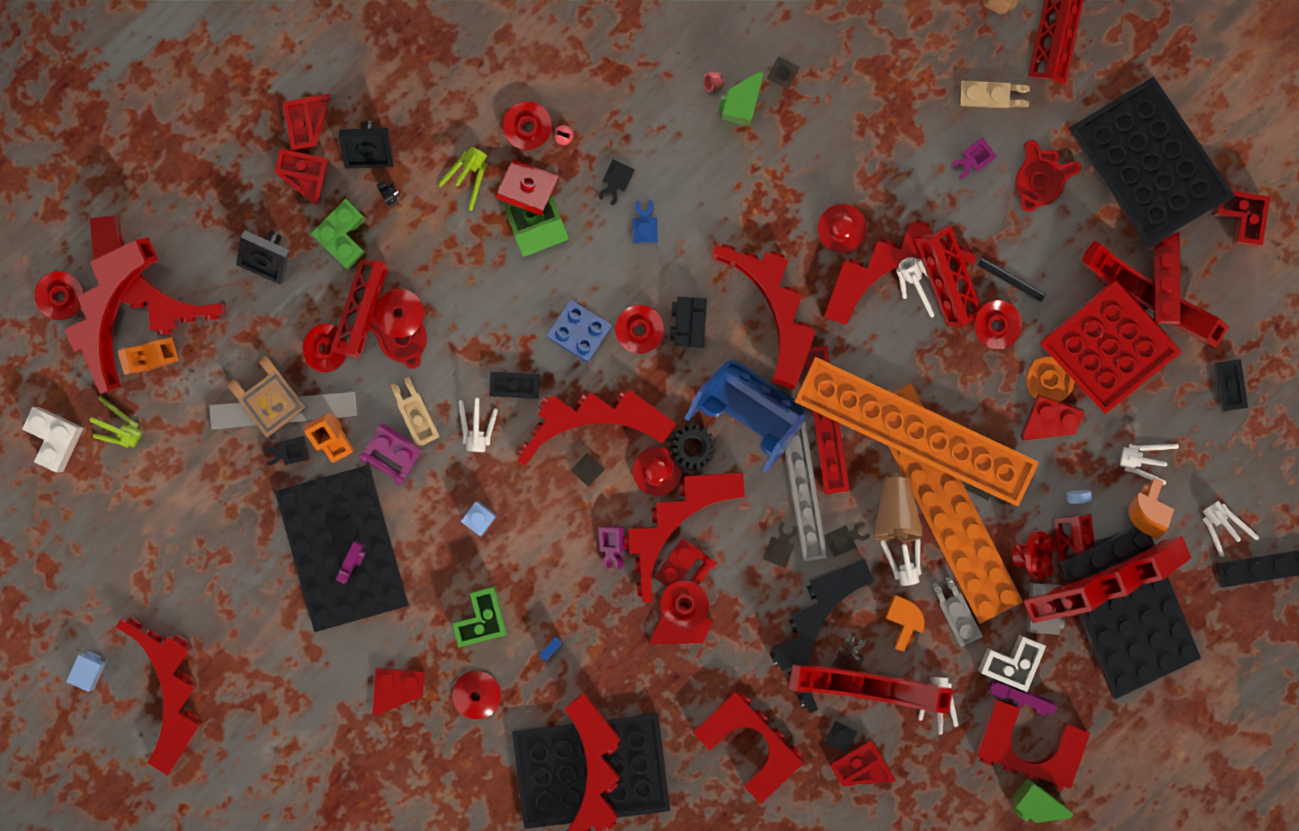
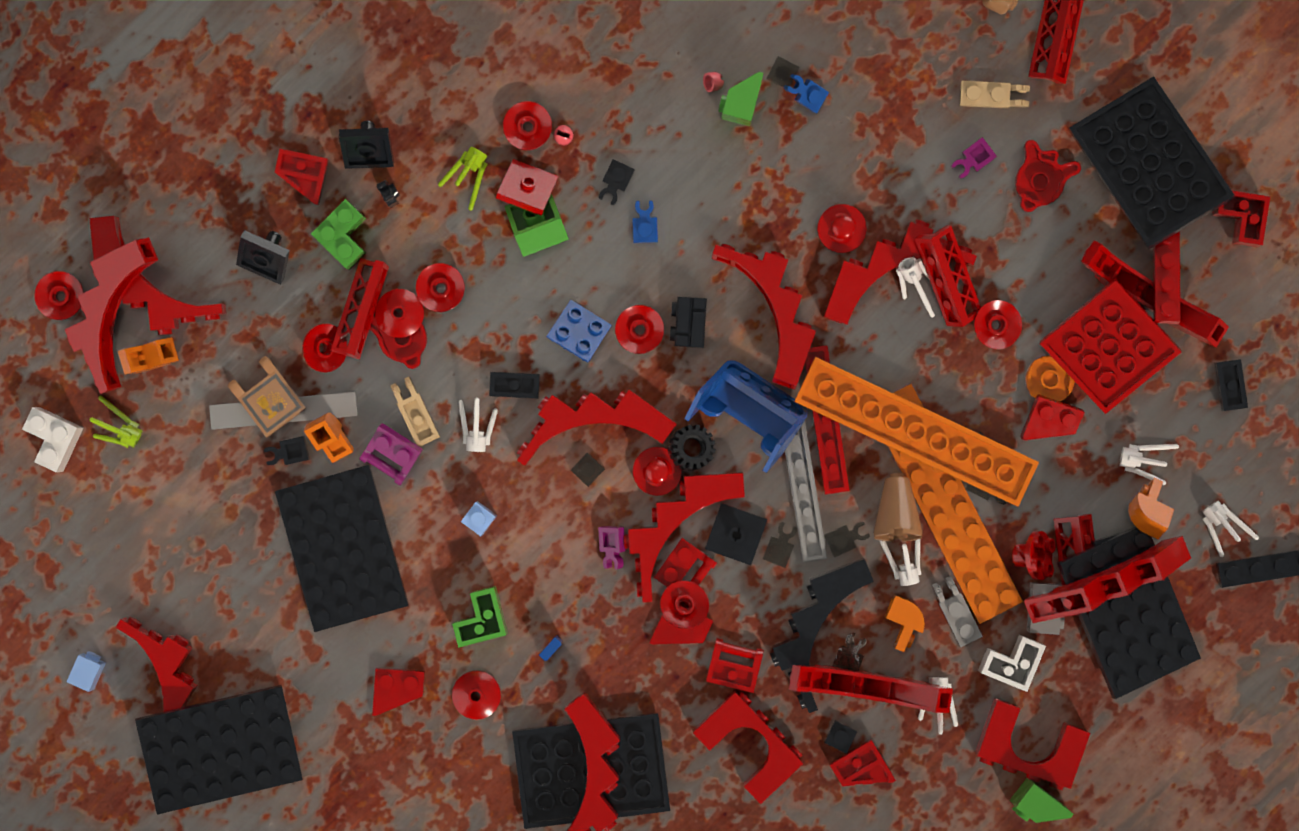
(218, 749): none -> black plate
(305, 120): red wing -> none
(354, 557): magenta plate -> none
(427, 287): none -> red dish
(731, 673): none -> red plate
(736, 534): none -> black tile
(809, 93): none -> blue plate
(1011, 279): black bar -> none
(1020, 697): magenta hinge -> none
(1079, 496): light blue tile -> none

